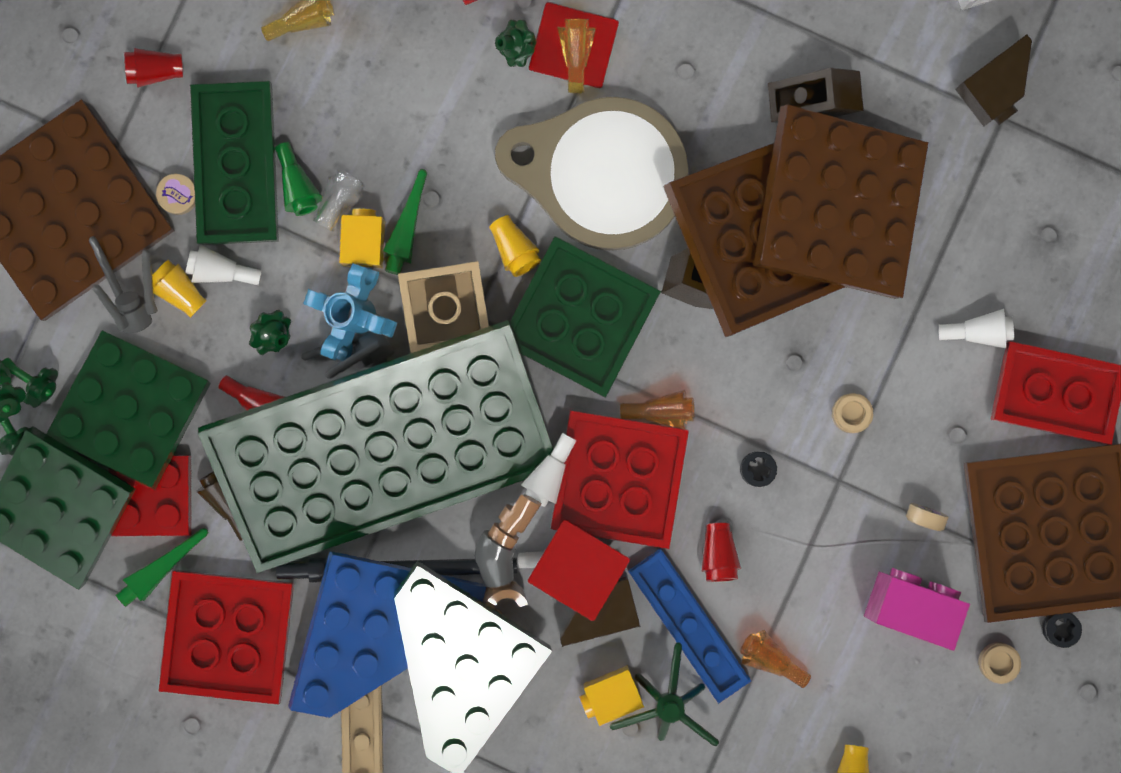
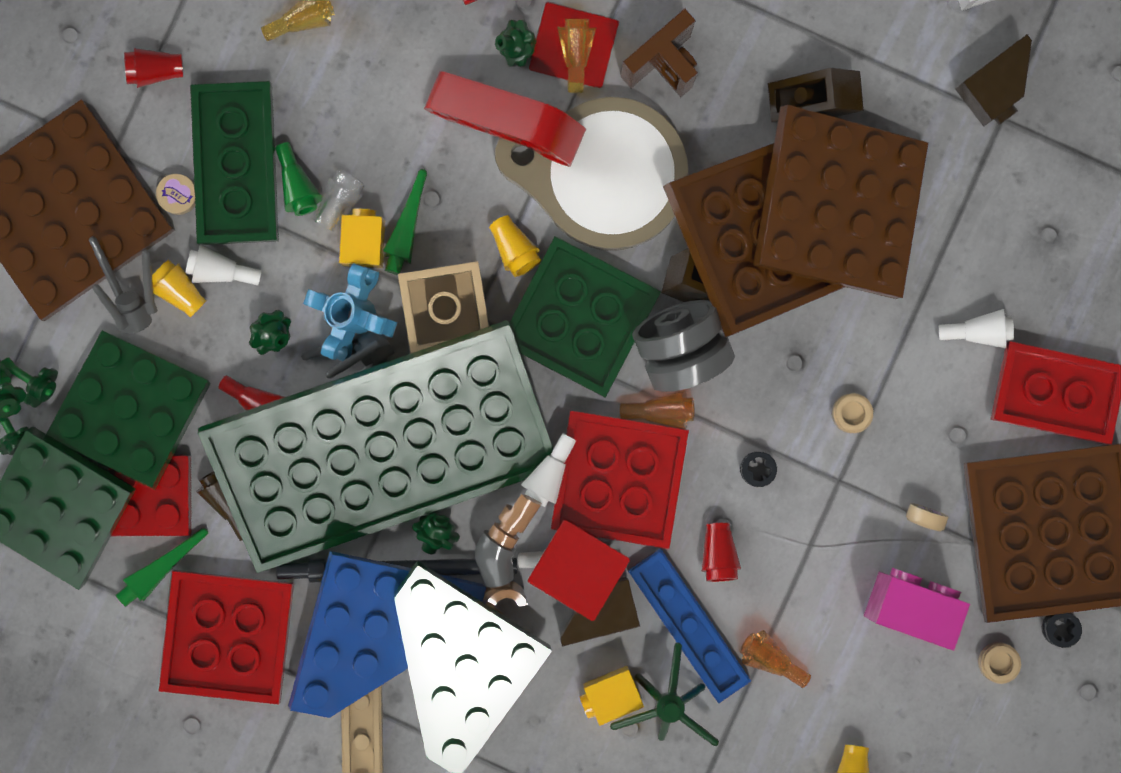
(435, 532): none -> dark green plant
(506, 116): none -> red beam
(663, 54): none -> reddish brown bracket
(683, 346): none -> dark grey wheel

